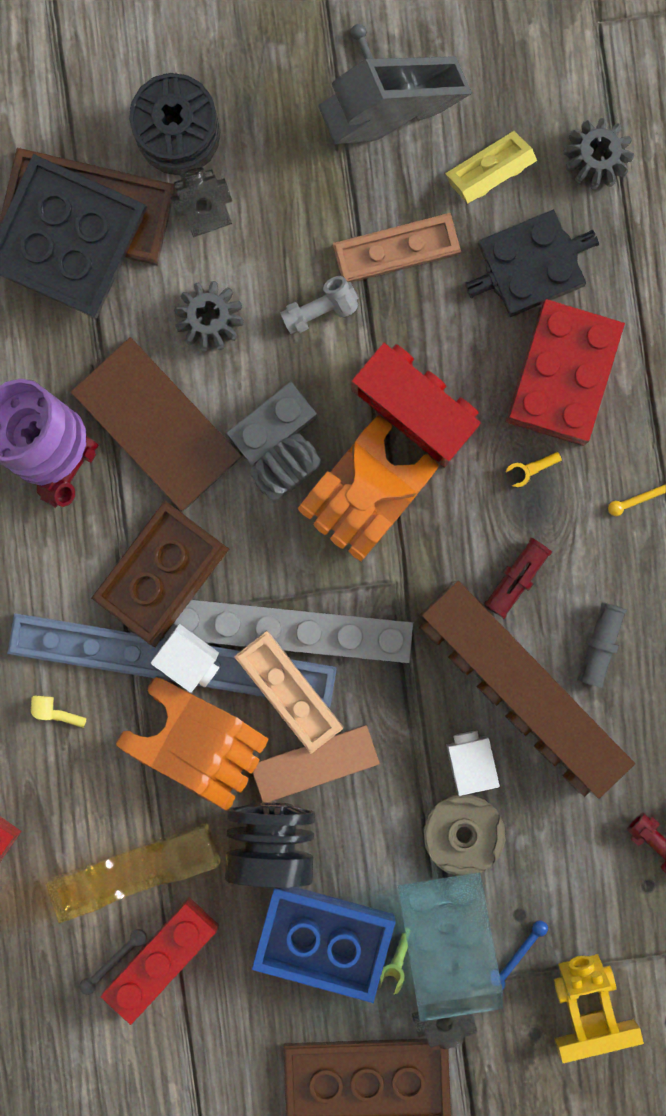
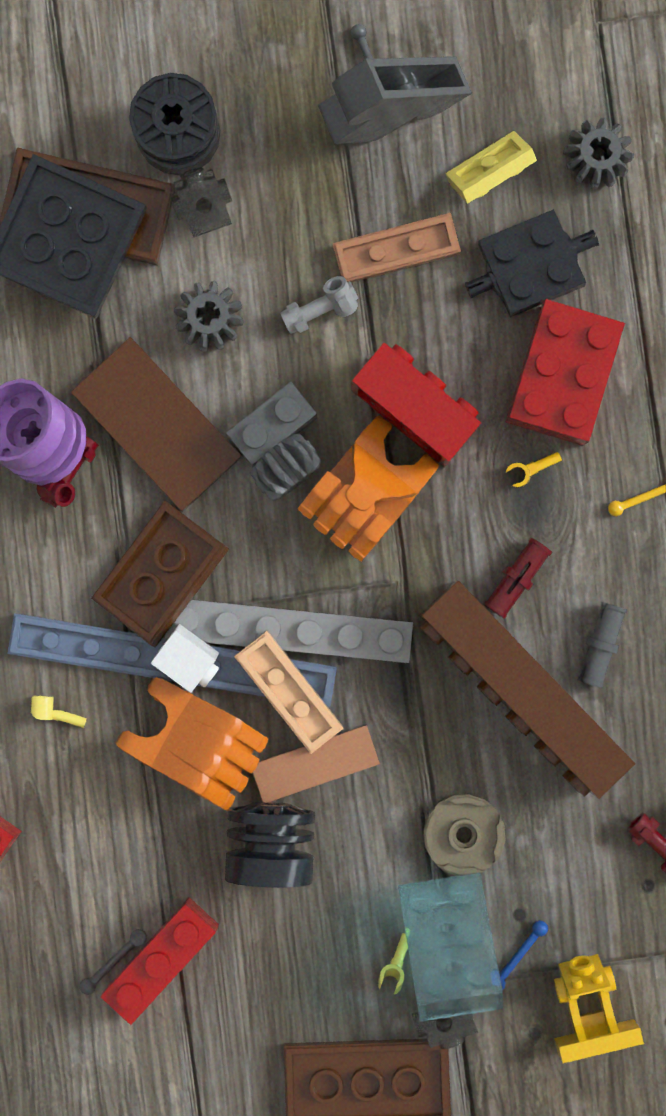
(133, 871): clear yellow arch -> none
(324, 942): blue brick -> none
(472, 763): white brick -> none

